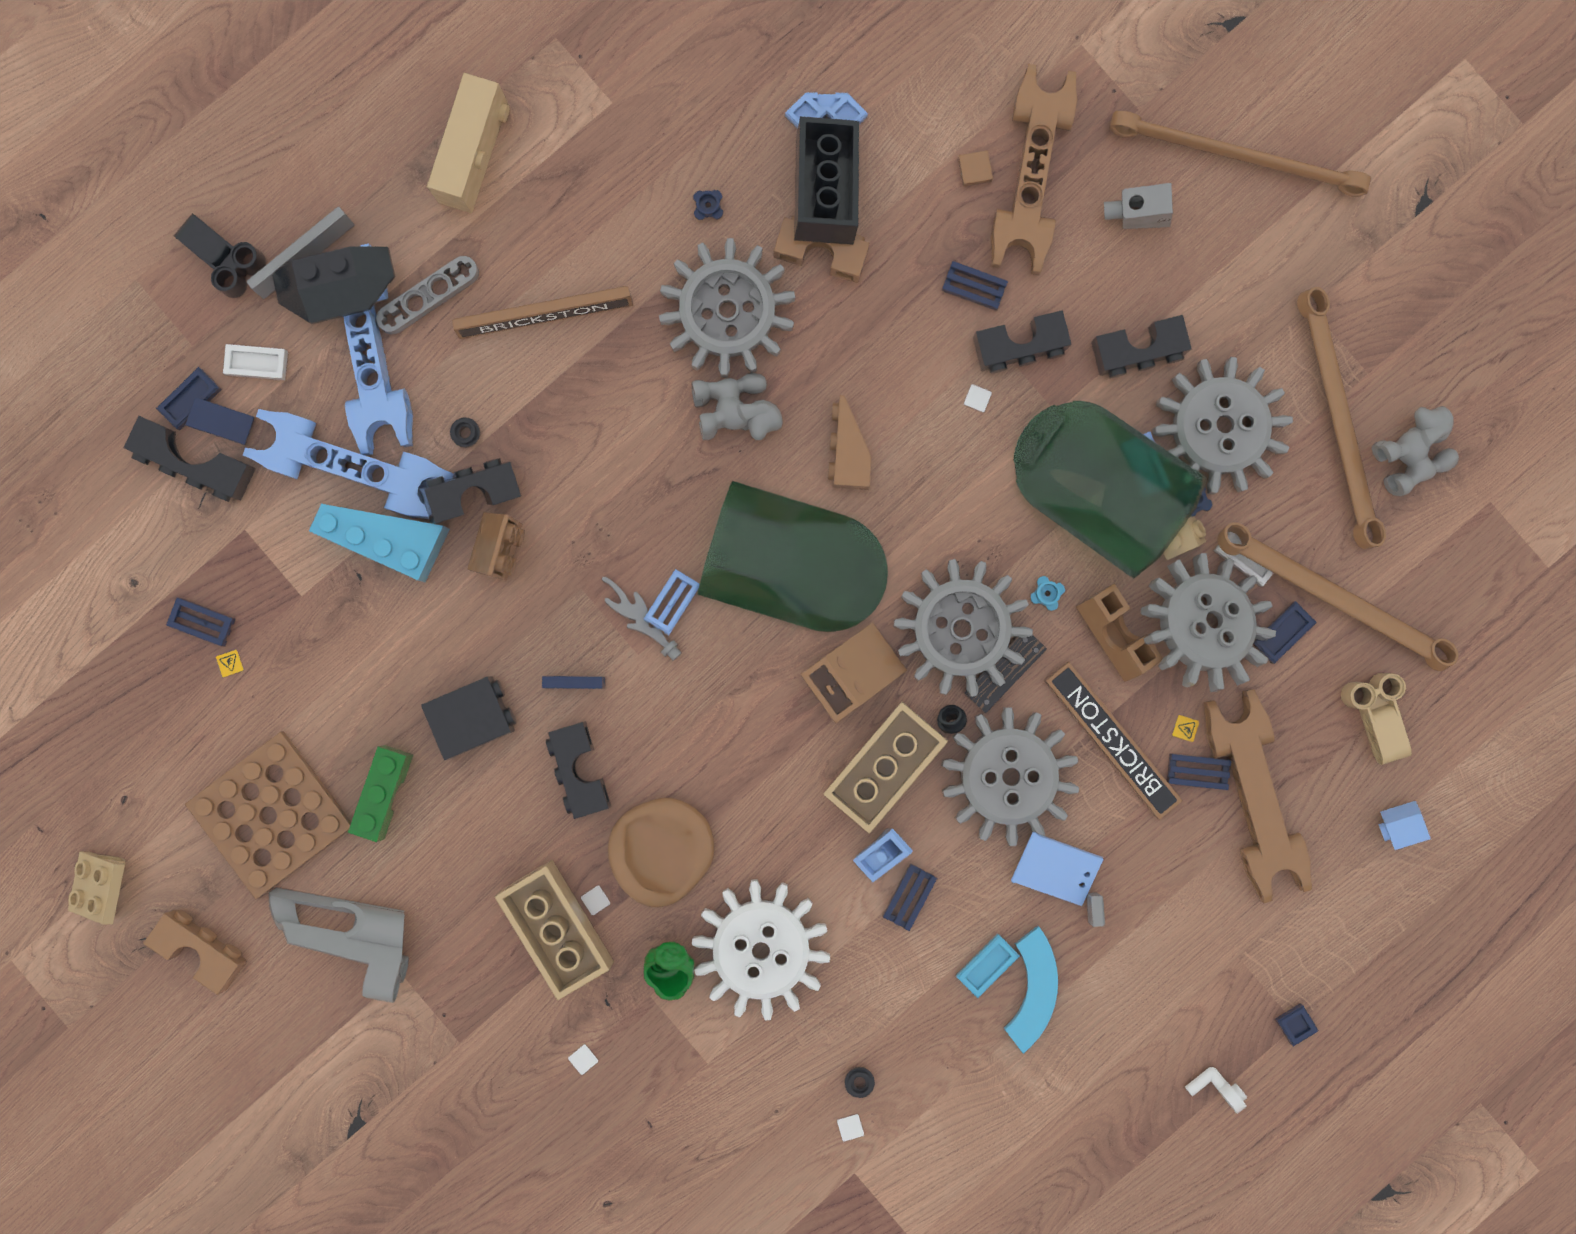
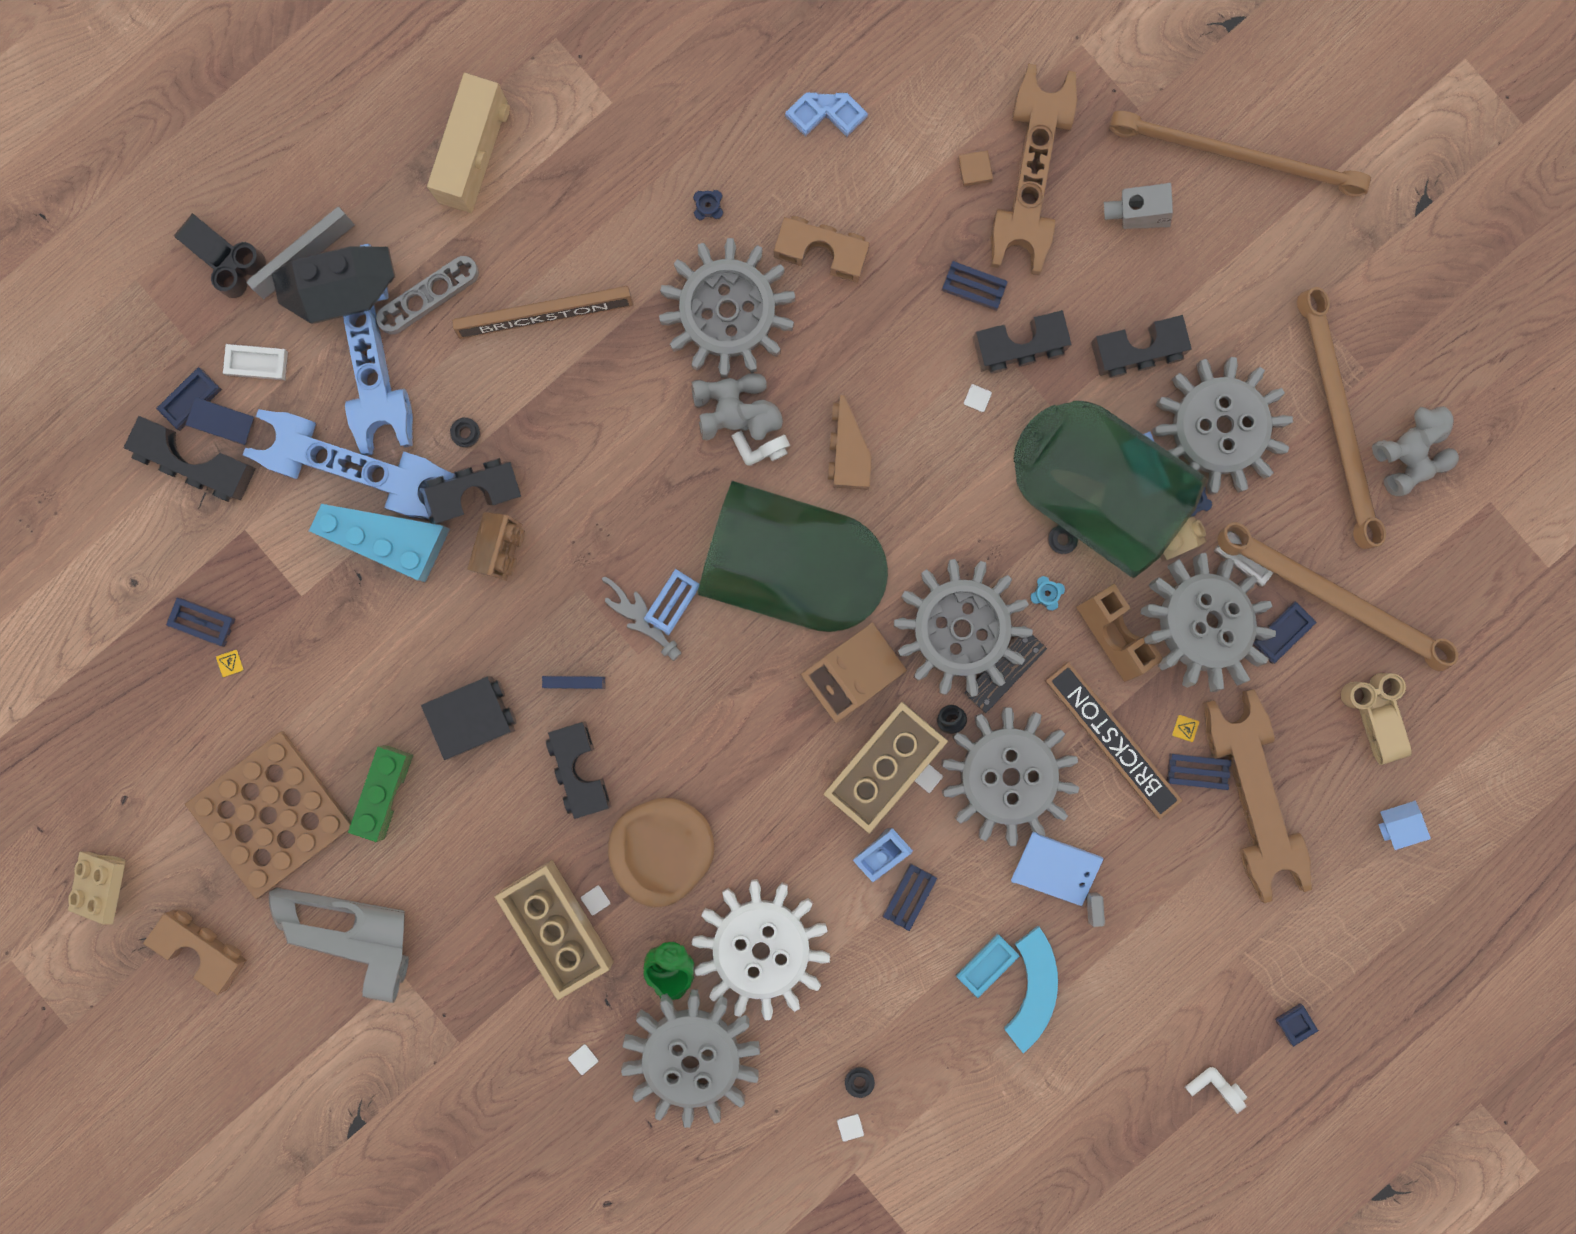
(695, 1032): none -> light grey gear
(774, 449): none -> white plate
(826, 180): black brick -> none
(929, 778): none -> white sticker
(1054, 544): none -> black plate

